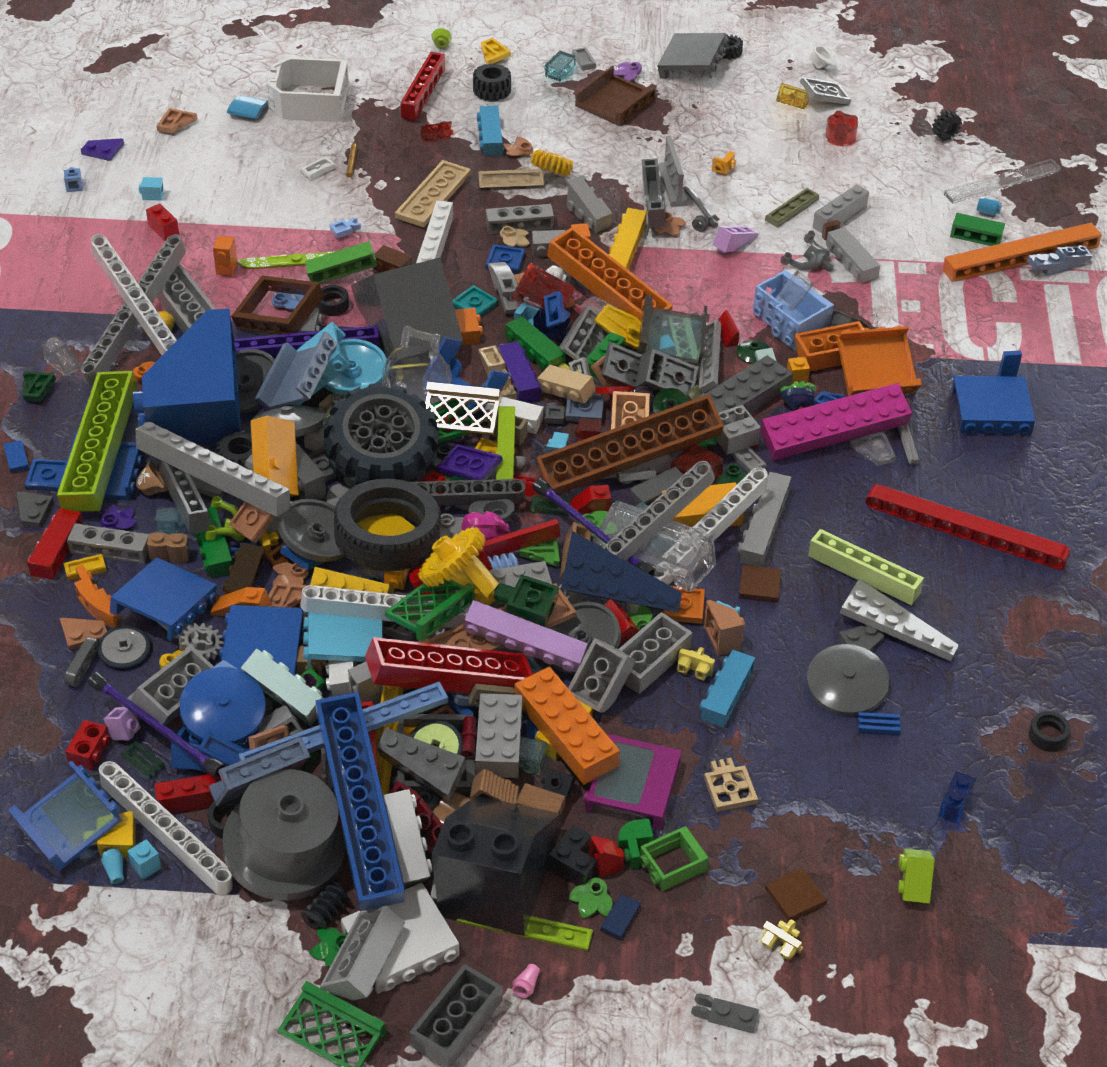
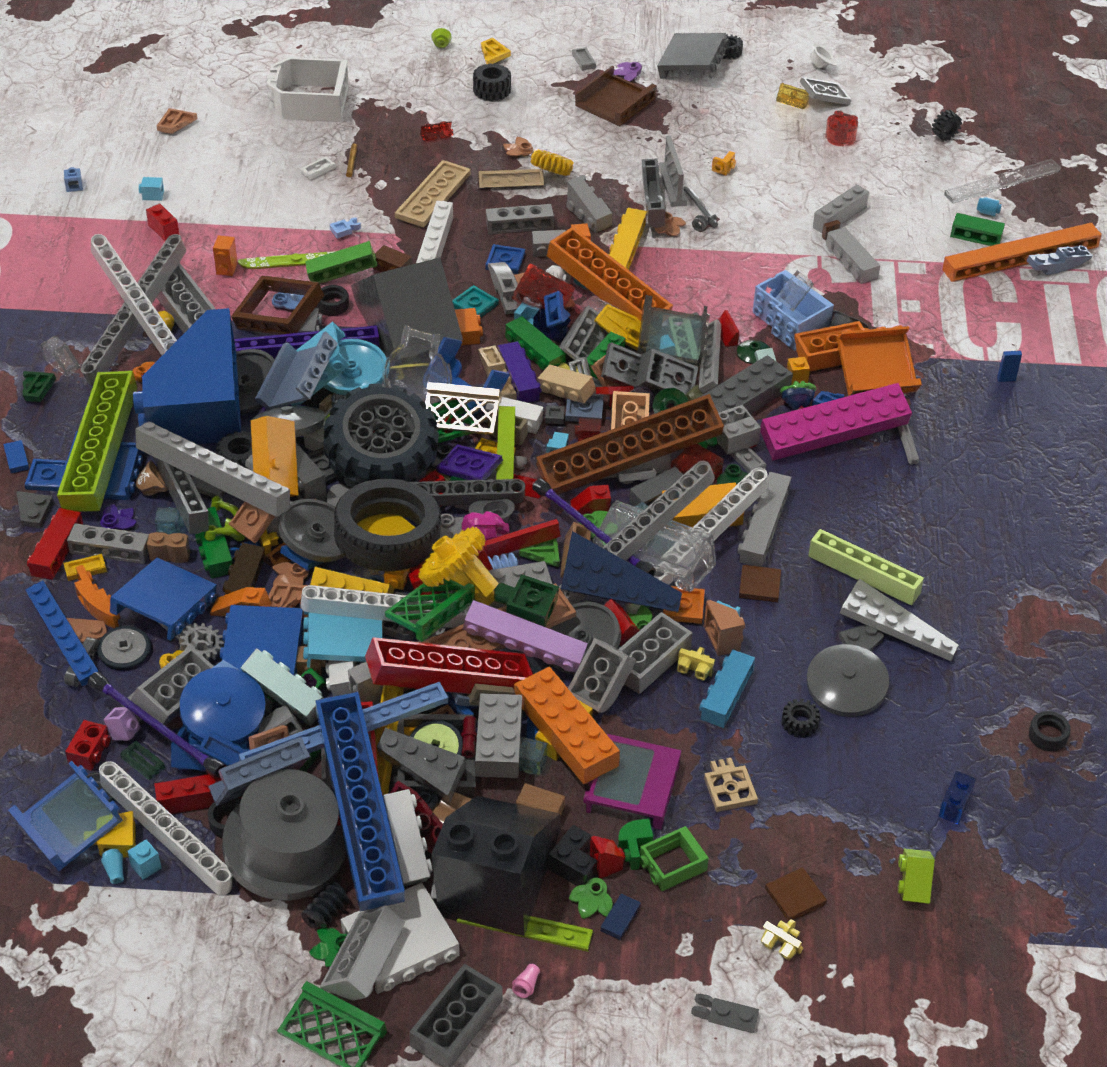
(62, 632): none -> blue plate
(102, 149): dark purple wing -> none
(247, 106): dark azure slope -> none
(422, 86): red brick -> none
(490, 131): dark azure brick -> none
(491, 786): medium nougat brick -> none
(514, 237): tan plate -> none
(546, 506): clear green tile -> none
(559, 65): clear light blue brick -> none
(565, 785): black brick -> none
(733, 237): lavender slope -> none
(792, 207): olive tile -> none
(800, 727): none -> black tyre
(815, 255): dark grey piece -> none
(875, 448): clear wing -> none
(880, 721): blue tile -> none
(968, 526): red beam -> none
(994, 404): blue panel -> none

